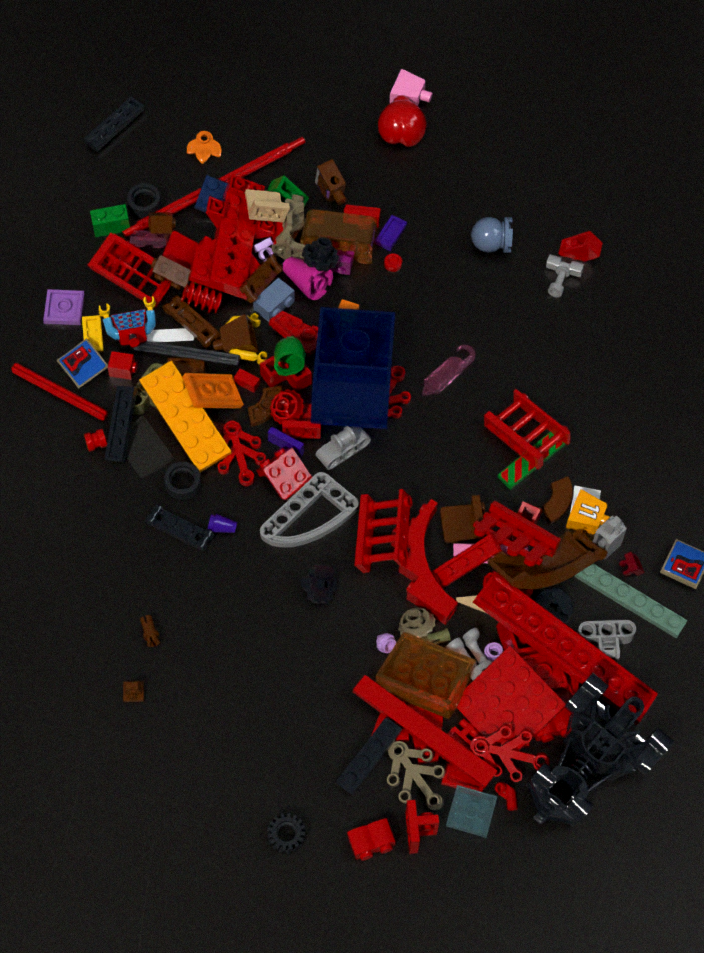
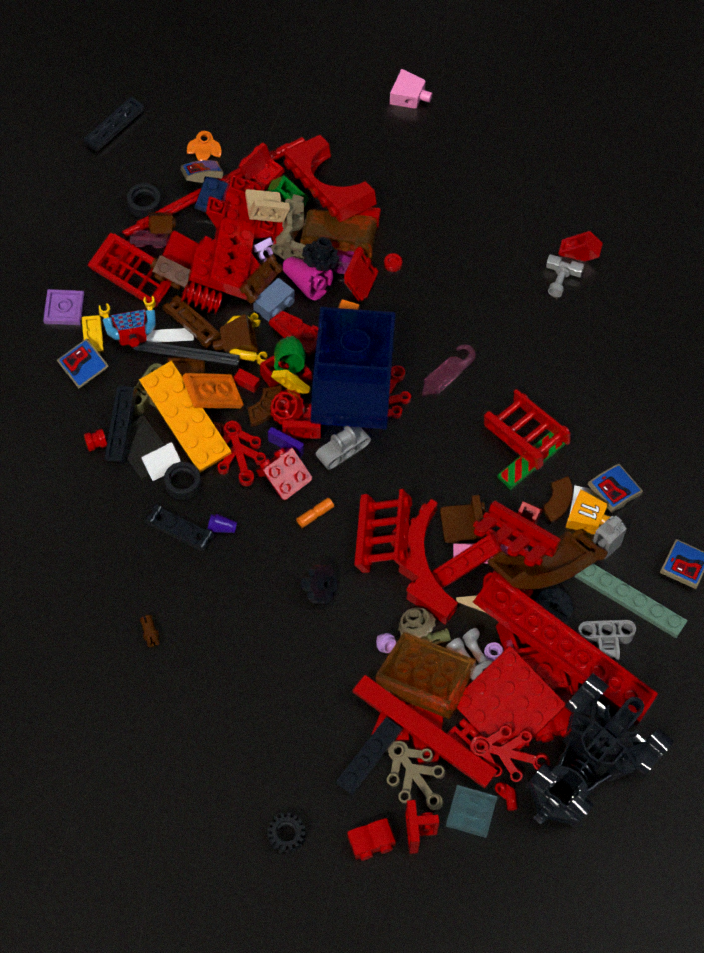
(59, 391): red axle -> none
(109, 220): green brick -> none
(122, 365): red brick -> none
(133, 691): reddish brown brick -> none
(159, 460): none -> white sticker
(198, 170): none -> slope
(260, 167): none -> red bracket
(290, 381): none -> yellow plate
(317, 511): none -> orange piece
(322, 489): light grey beam -> none
(330, 182): reddish brown torso -> none
(340, 201): none -> red arch
(359, 275): none -> red plate
(391, 232): dark purple tile -> none
(402, 122): red piece -> none
(455, 777): red tile -> none
(491, 234): sand blue tile -> none
(615, 487): none -> slope
(633, 563): dark red tile -> none

